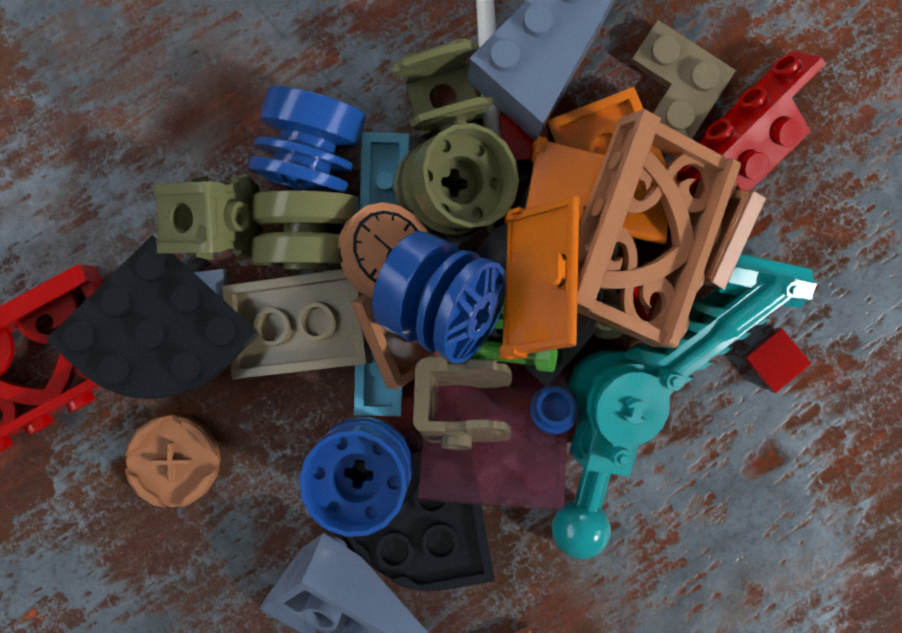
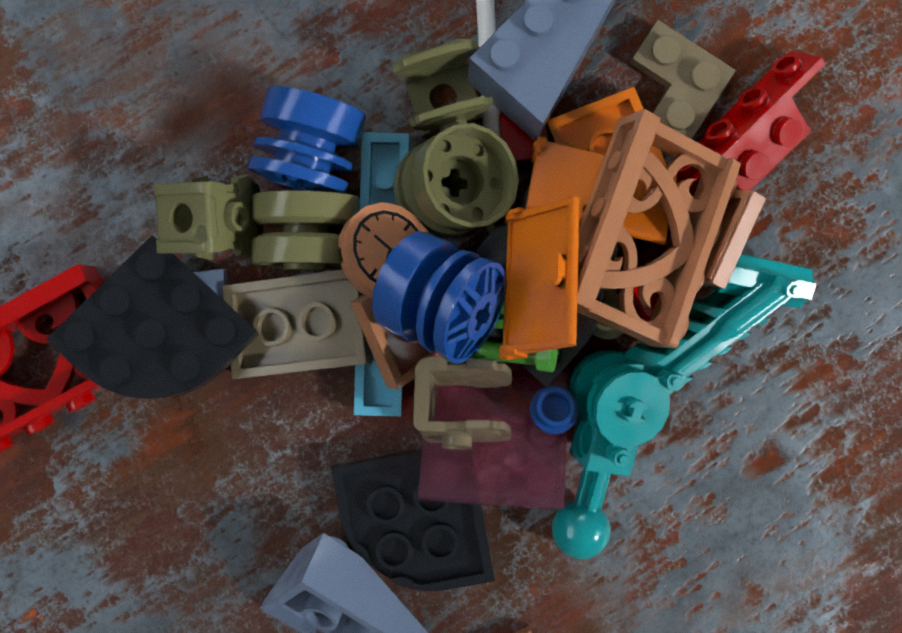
(172, 461): nougat tile -> none
(335, 491): blue wheel -> none
(776, 360): red tile -> none

